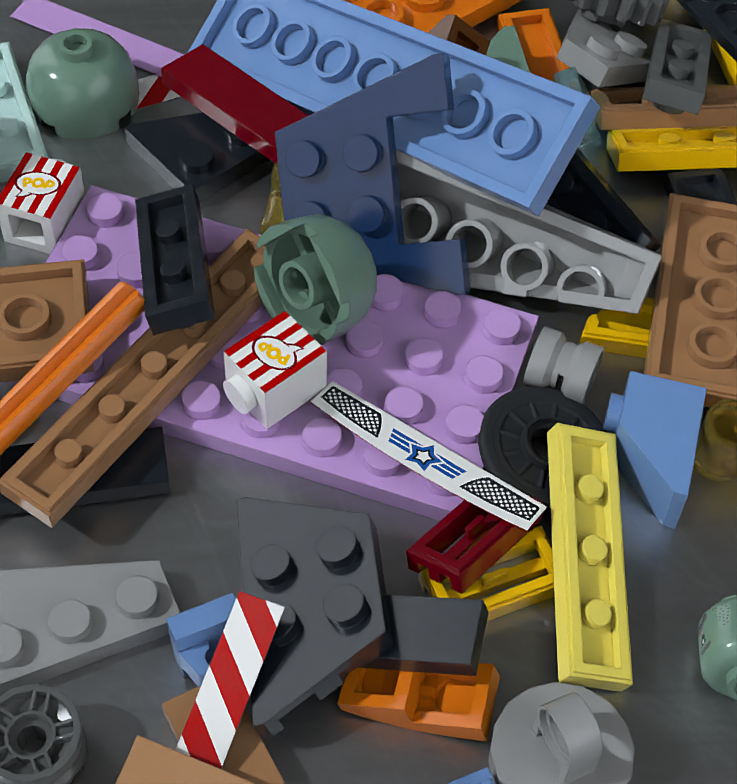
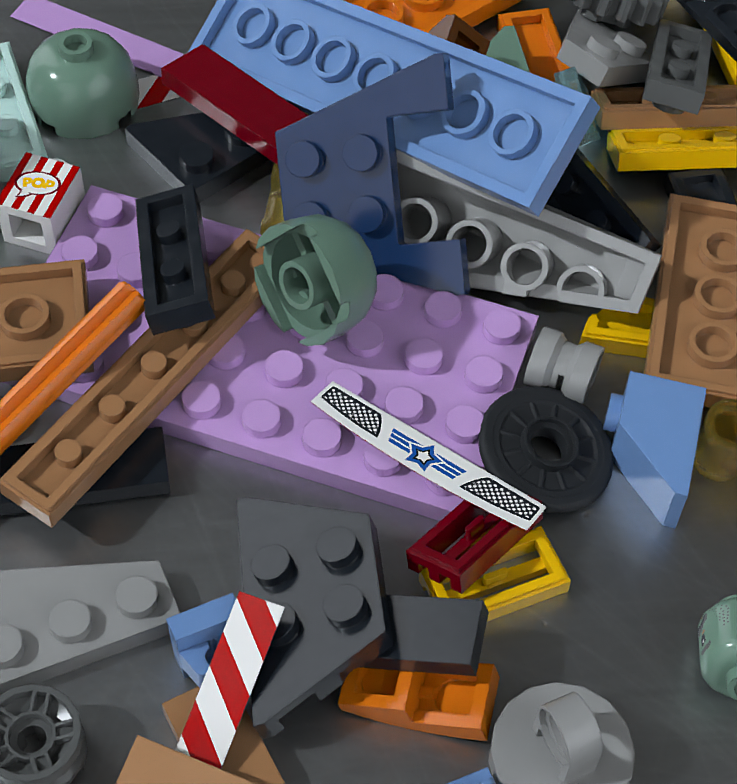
(274, 370): white brick -> none
(588, 559): light yellow tile -> none

